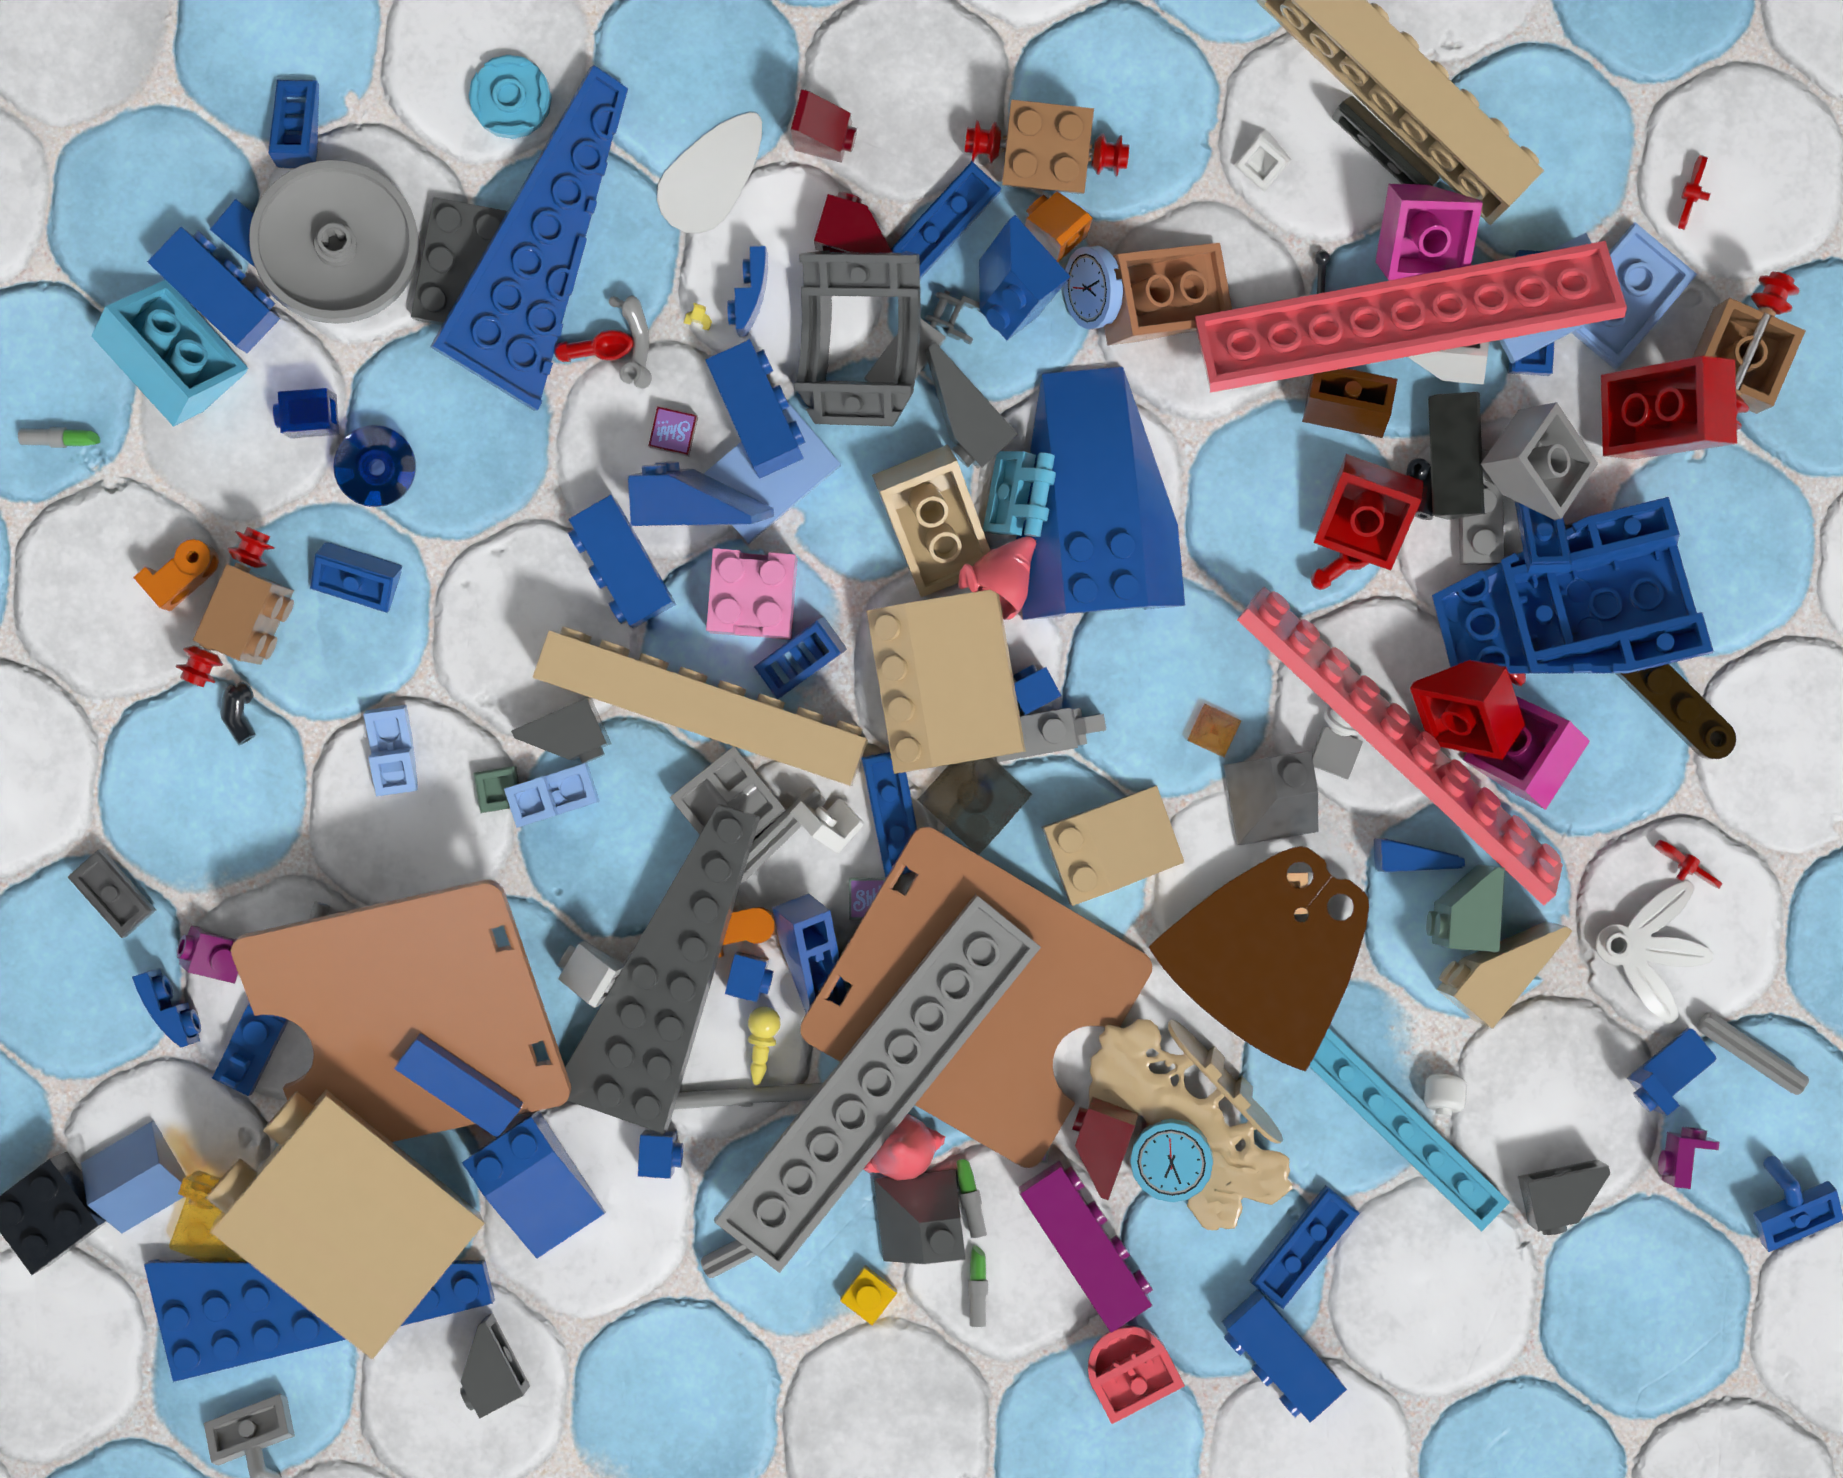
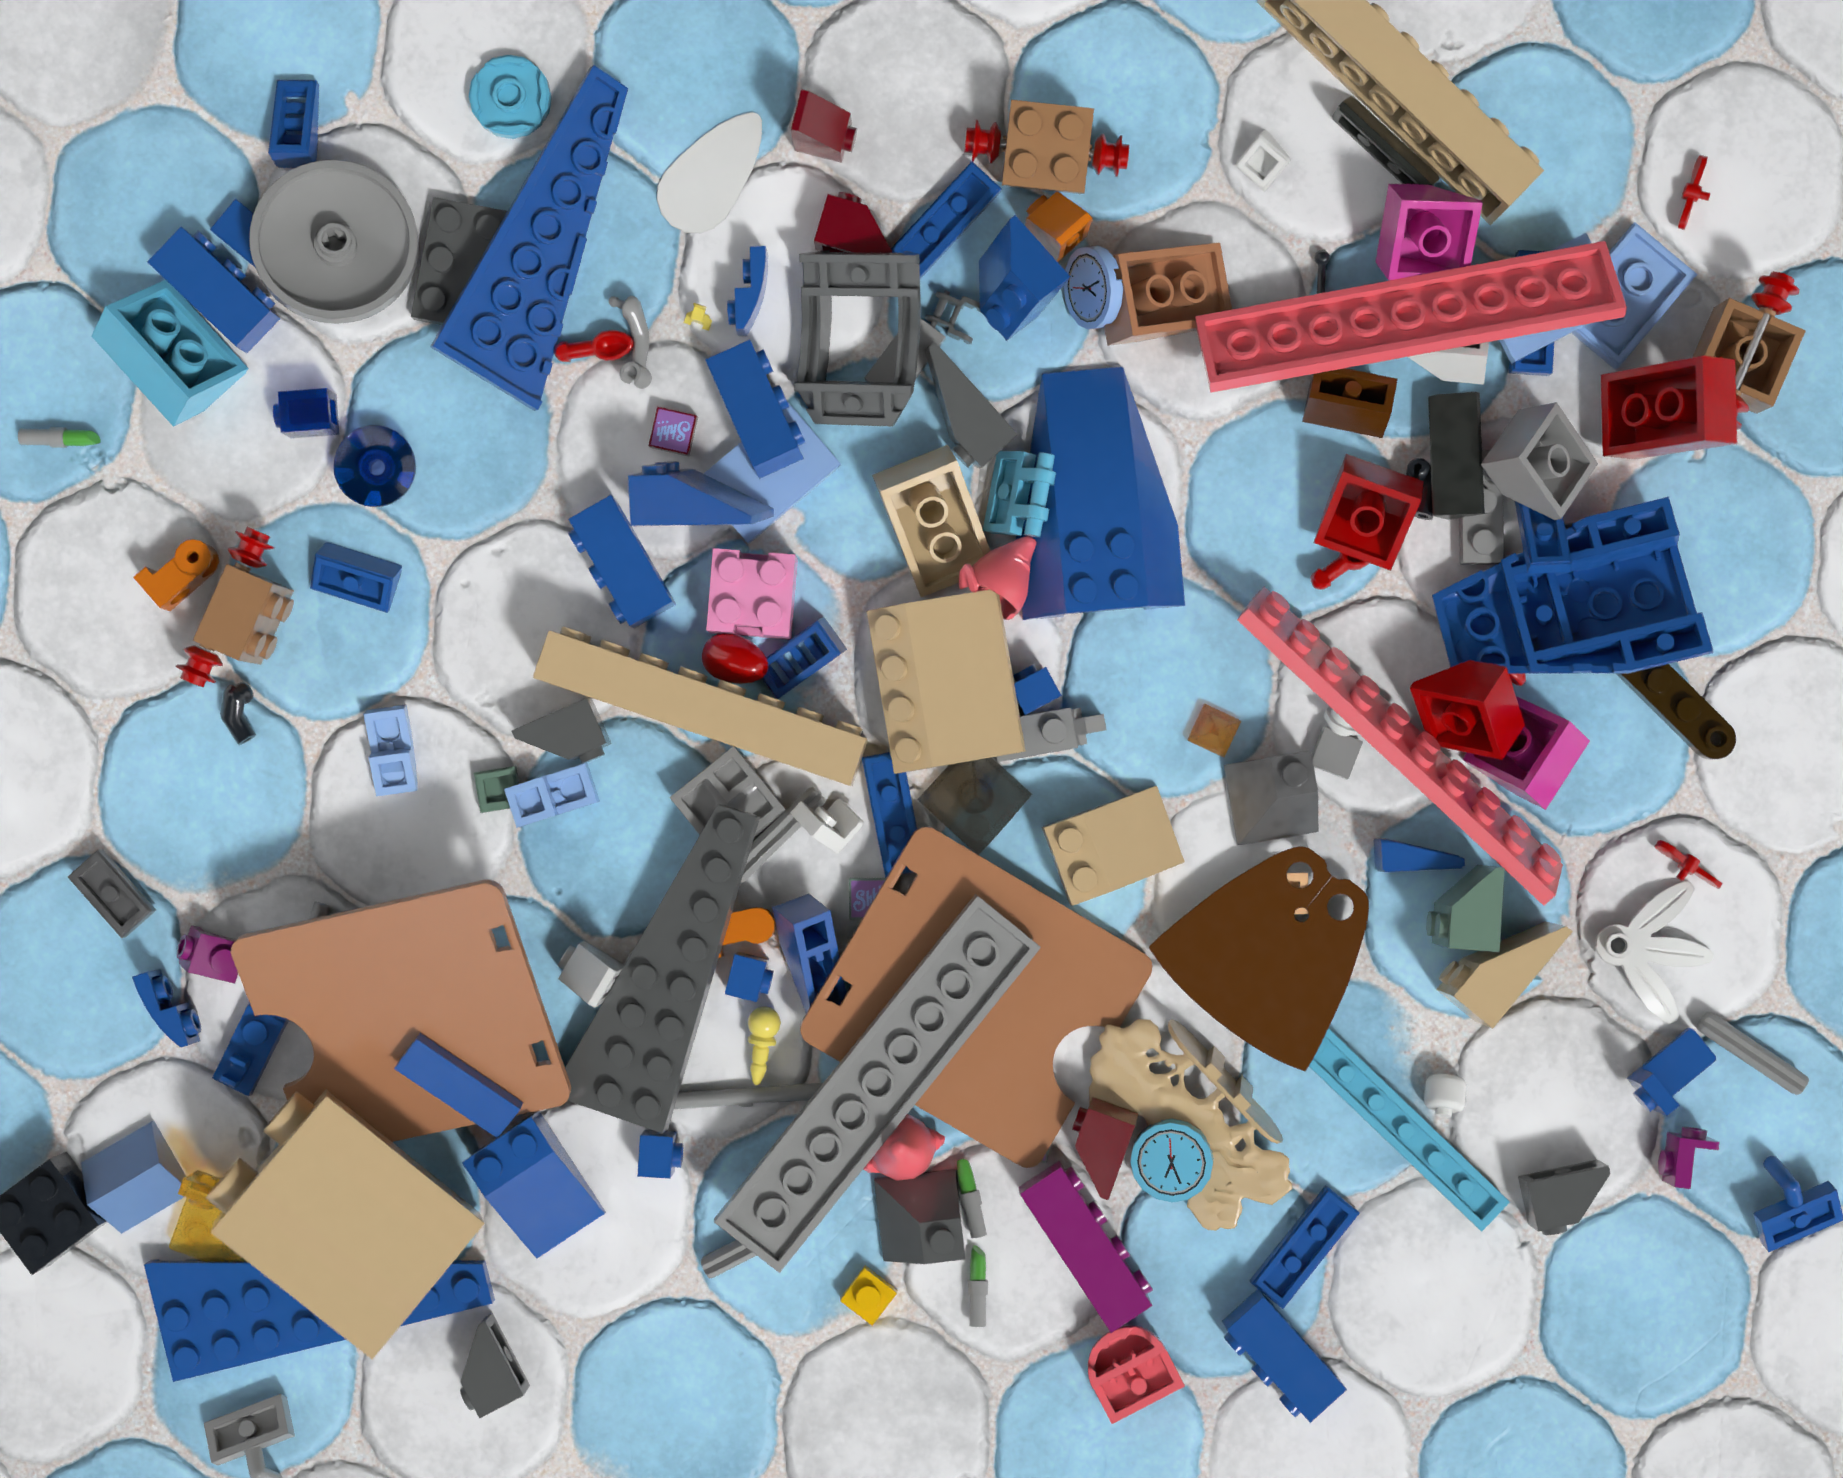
(734, 659): none -> red animal

